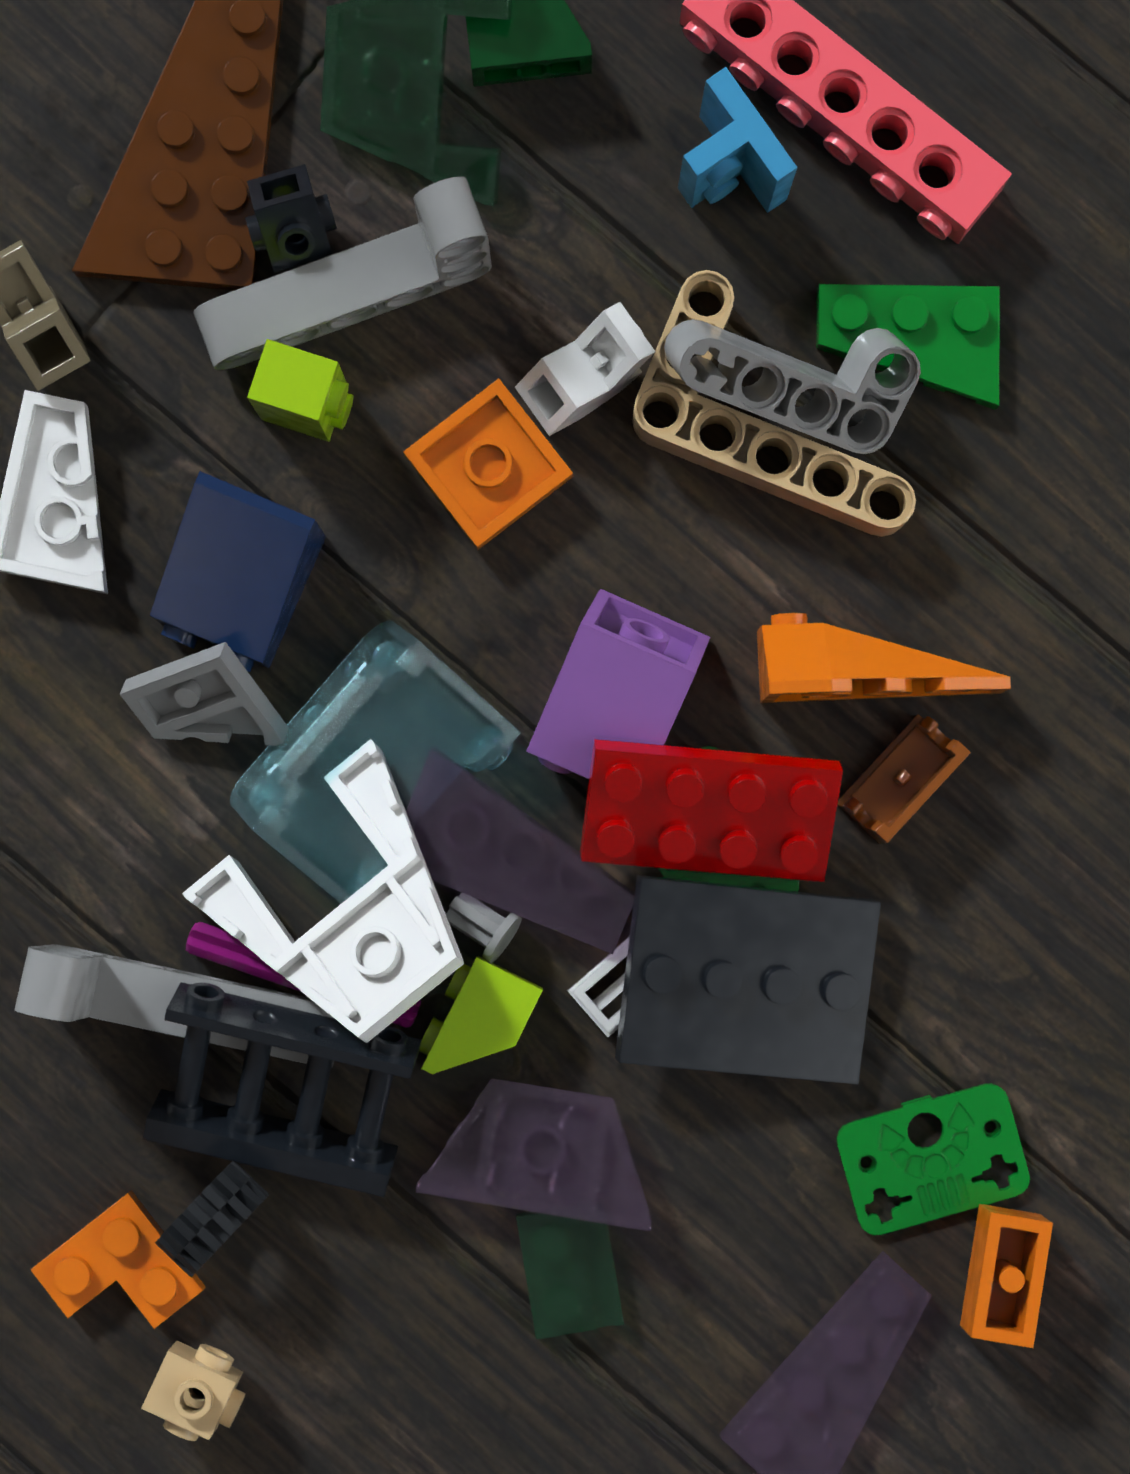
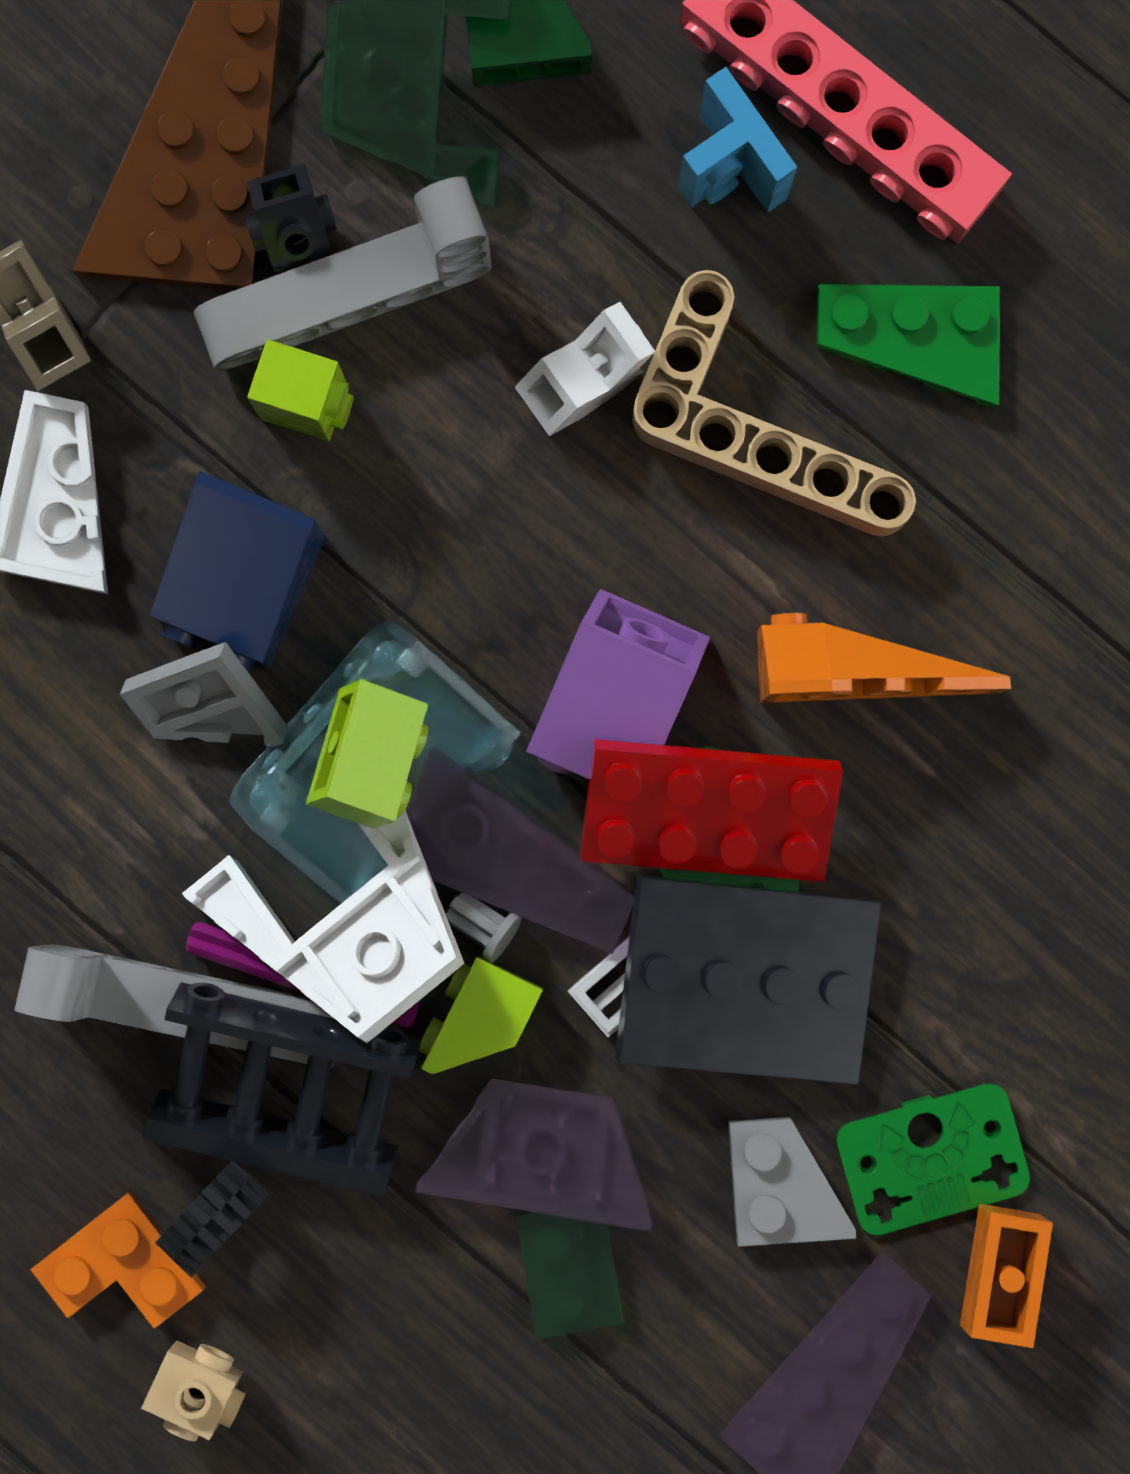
(369, 754): none -> lime brick
(488, 464): orange plate -> none
(780, 1187): none -> light grey wing
(786, 377): light grey beam -> none
(902, 778): dark orange hinge -> none

